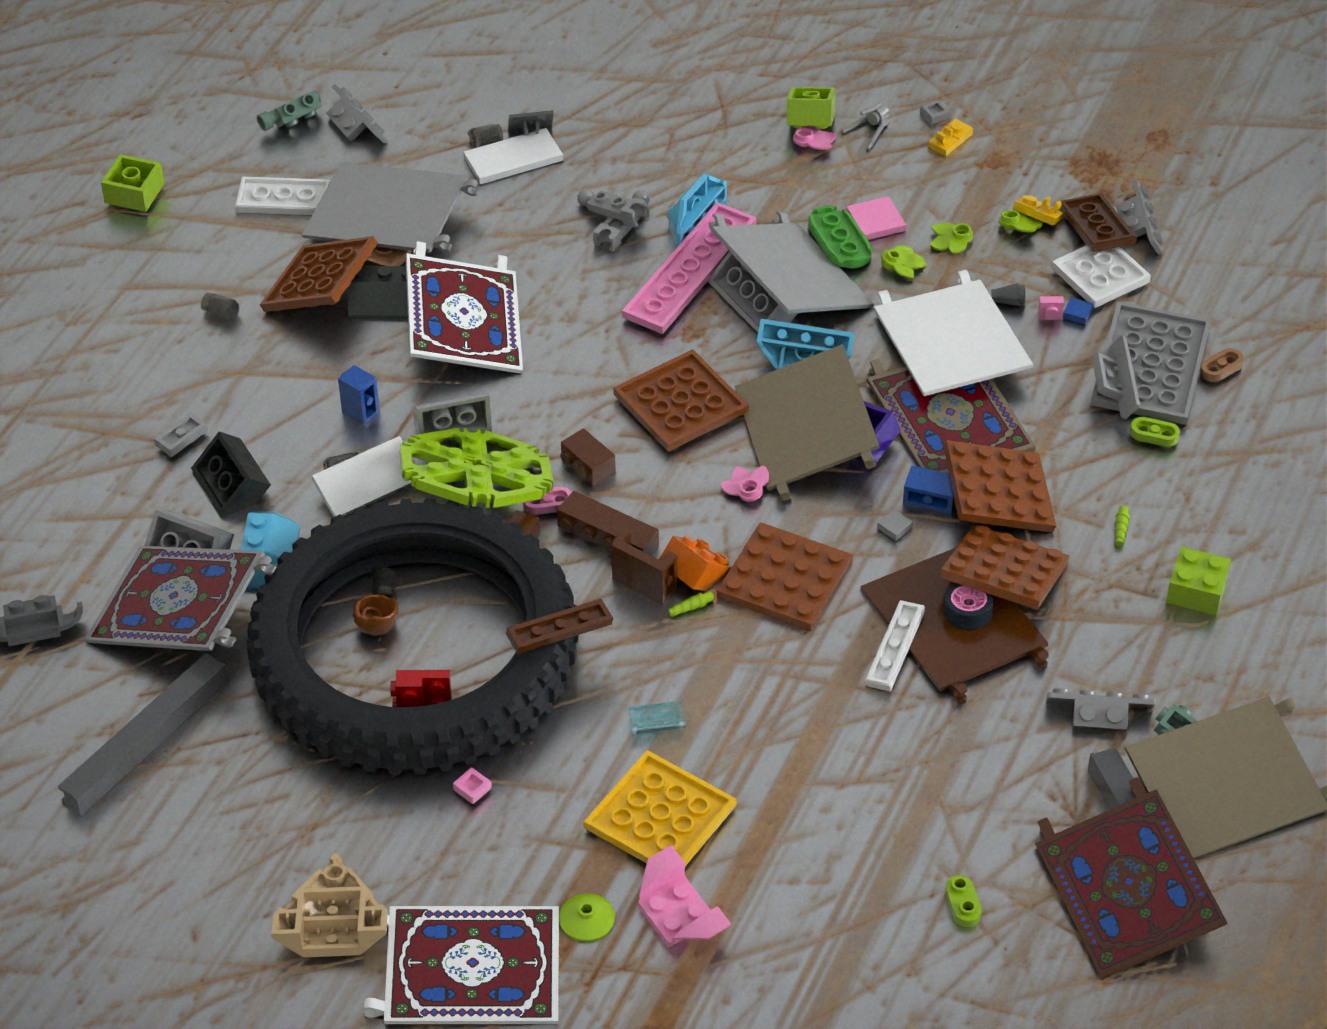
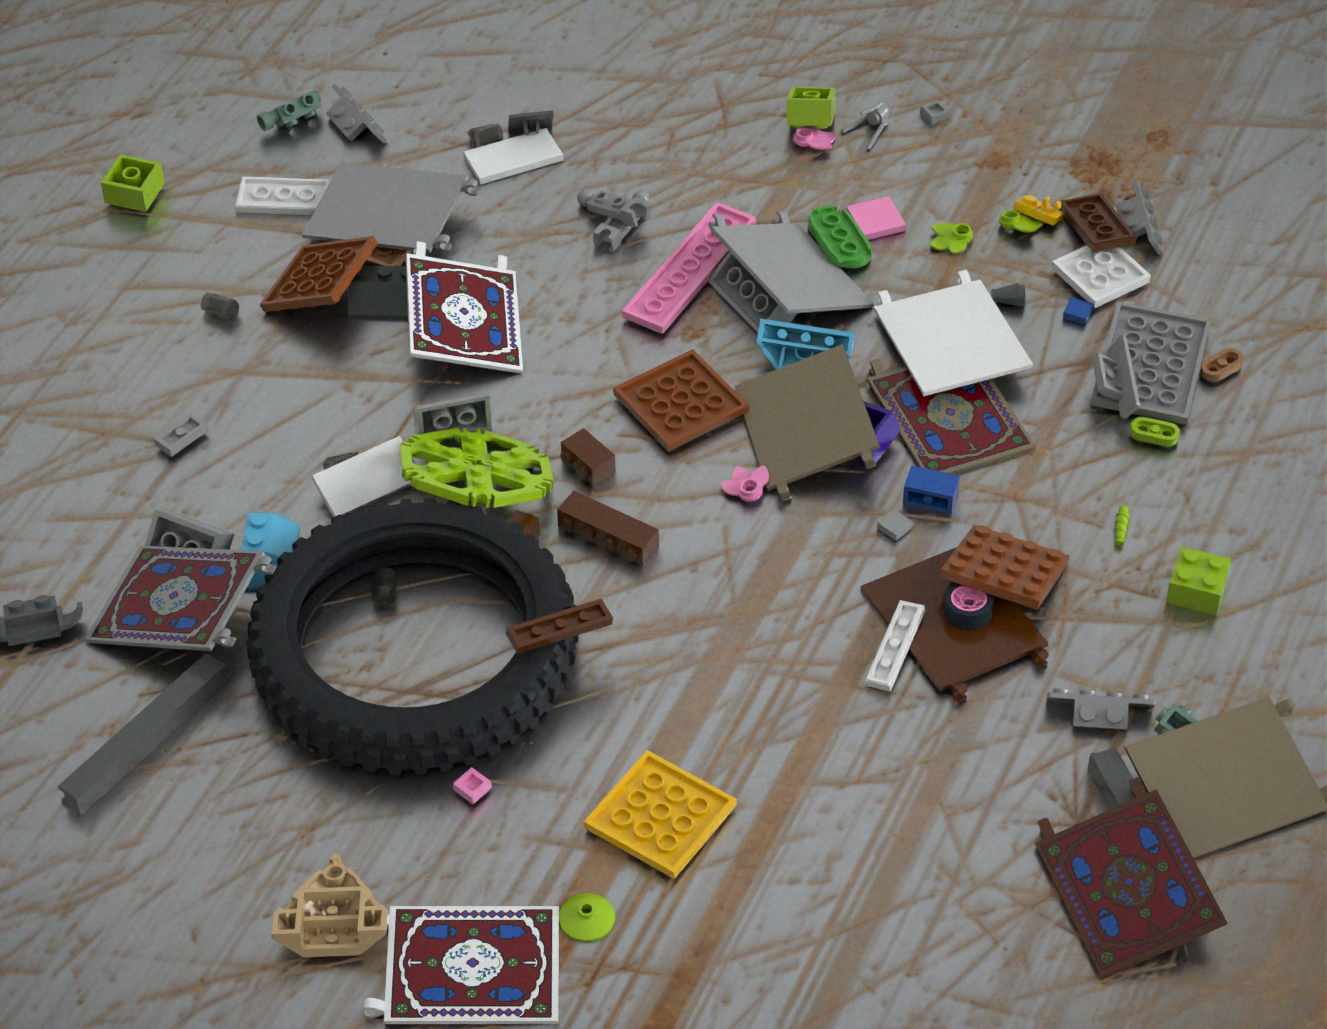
(230, 474): pearl dark grey slope -> none
(358, 395): blue brick -> none
(375, 614): dark orange hair -> none
(420, 688): red plate -> none
(549, 503): bright pink plate -> none
(643, 572): reddish brown panel -> none
(656, 717): clear light blue plate -> none
(673, 903): bright pink piece -> none
(694, 206): medium azure wedge -> none
(694, 602): lime animal -> none
(697, 563): orange slope -> none
(784, 576): dark orange plate -> none
(902, 261): lime plate -> none
(950, 137): yellow plate -> none
(963, 898): lime plate -> none
(999, 486): dark orange plate -> none
(1050, 307): bright pink plate -> none

